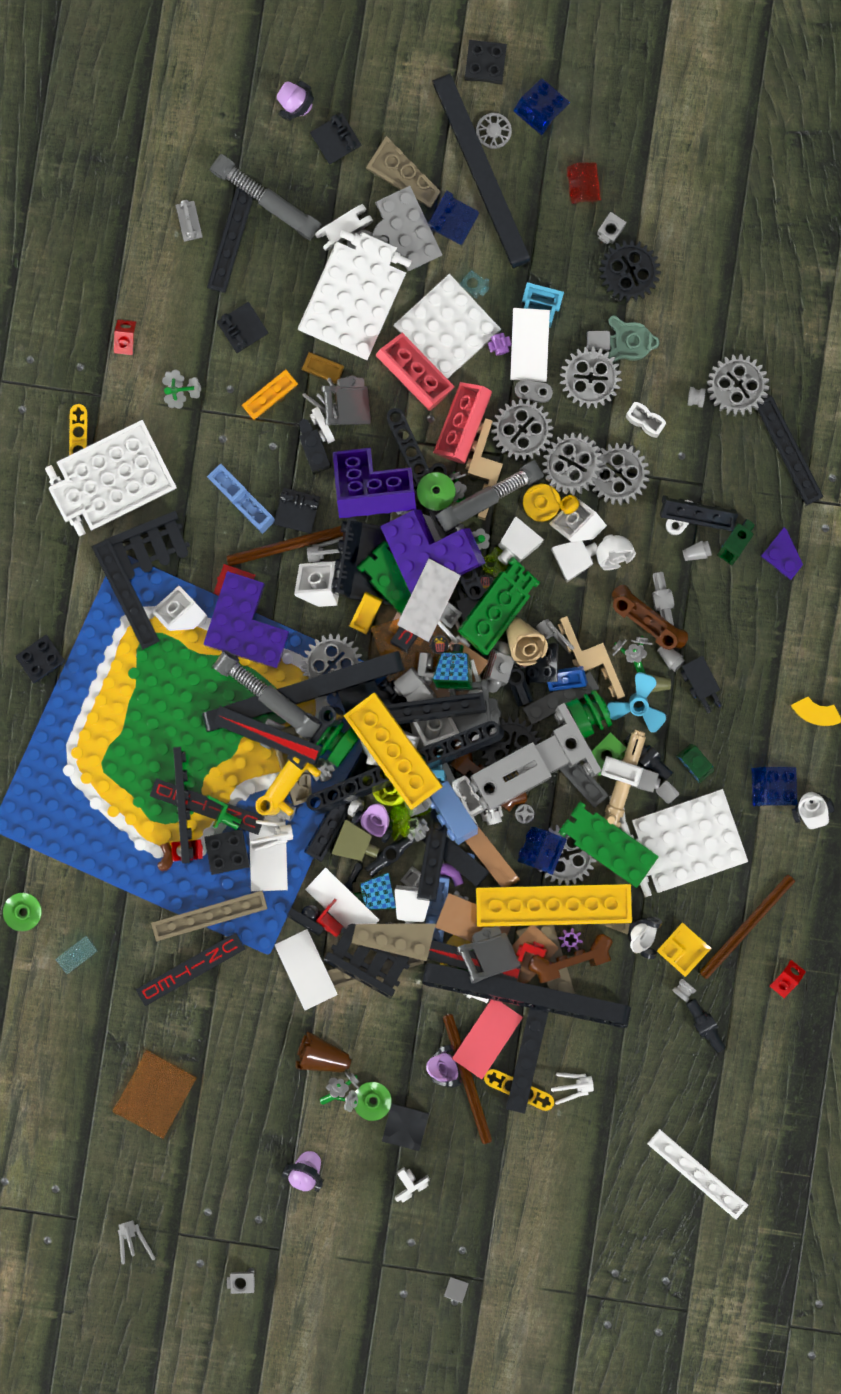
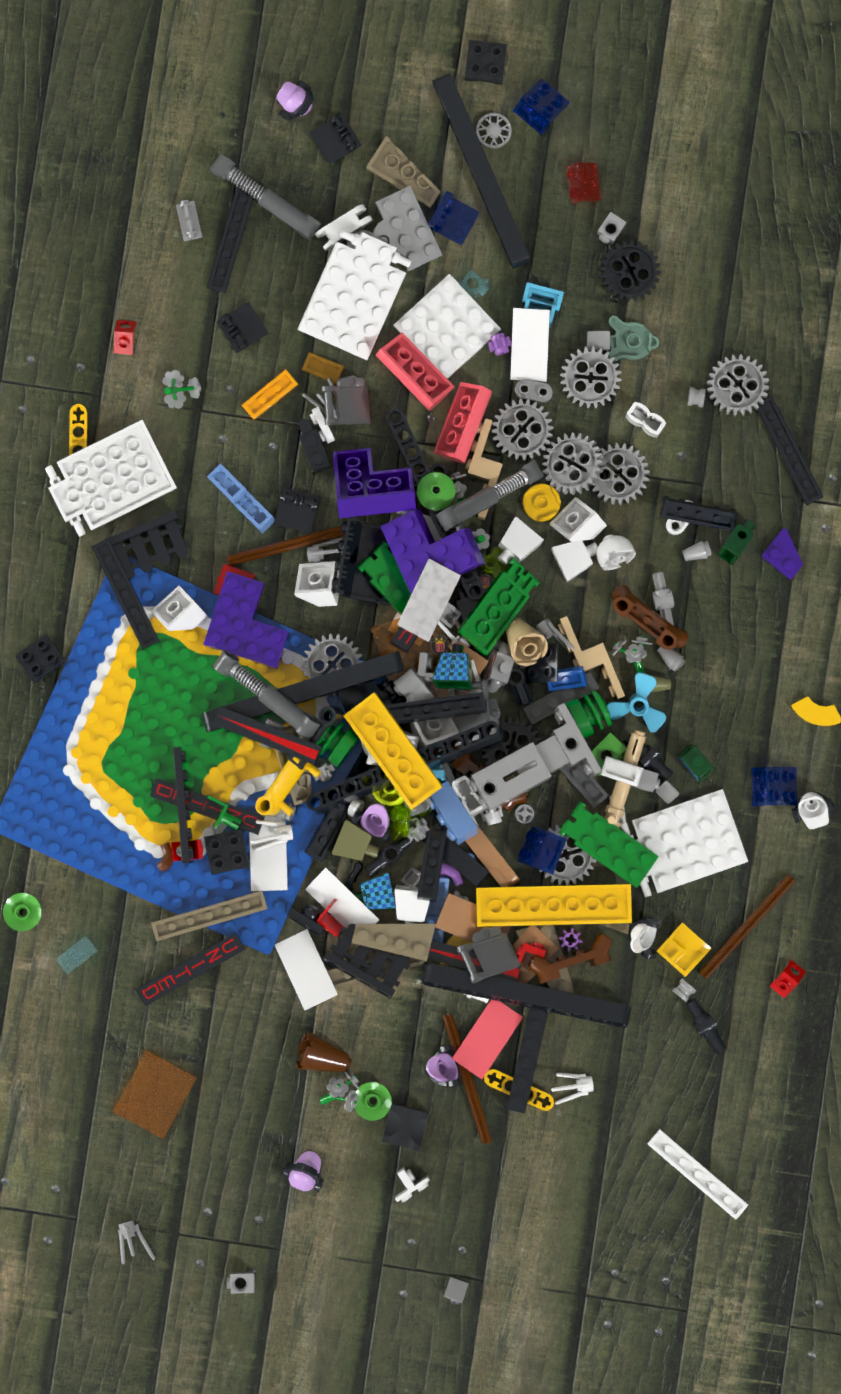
(366, 613): yellow tile -> none
(569, 504): yellow tile -> none
(701, 682): black hinge -> none

